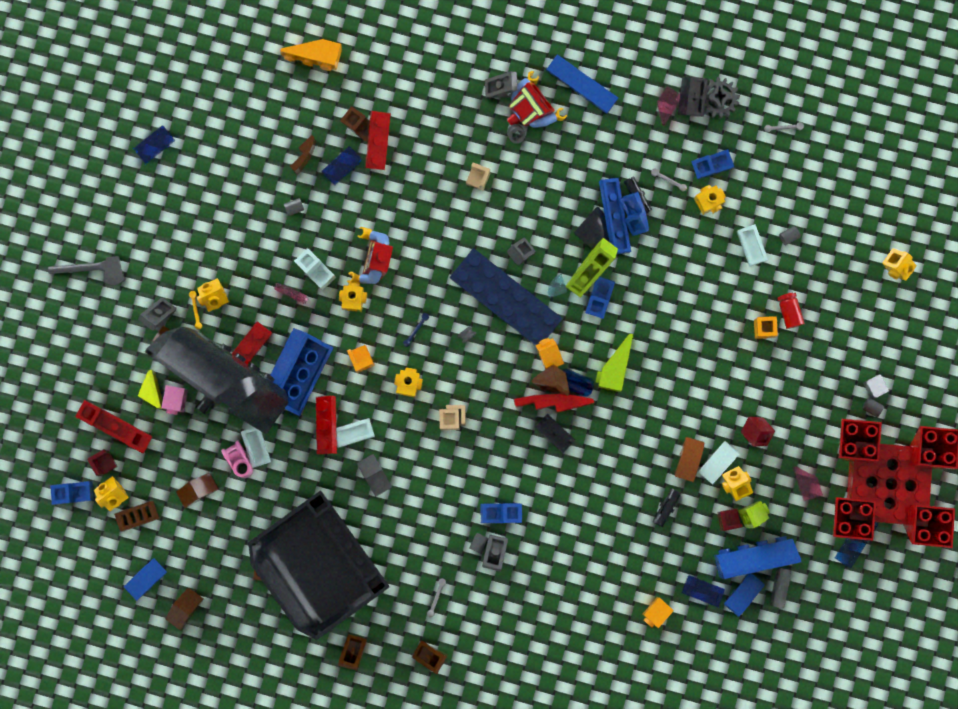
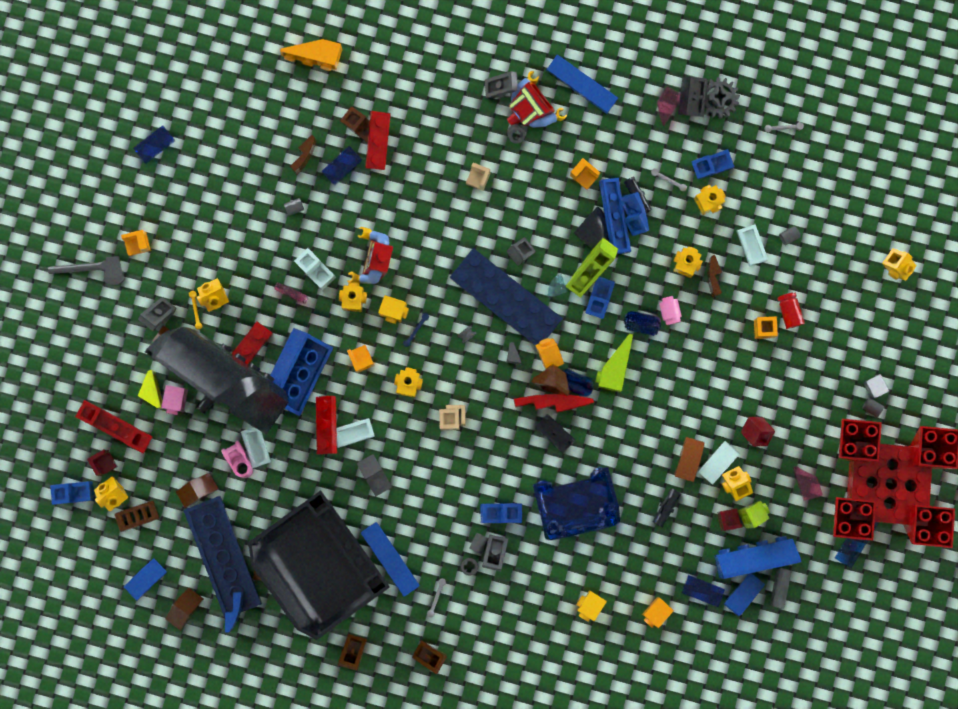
(136, 242): none -> light orange panel
(222, 554): none -> dark blue plate
(232, 617): none -> blue slope
(390, 559): none -> blue tile
(393, 309): none -> yellow brick
(465, 562): none -> dark grey bush
(513, 356): none -> dark grey slope
(577, 505): none -> clear blue windscreen
(584, 174): none -> light orange panel
(590, 606): none -> yellow brick
(642, 323): none -> clear blue piece
(670, 310): none -> bright pink brick
(685, 268): none -> yellow brick
(713, 271): none -> reddish brown slope

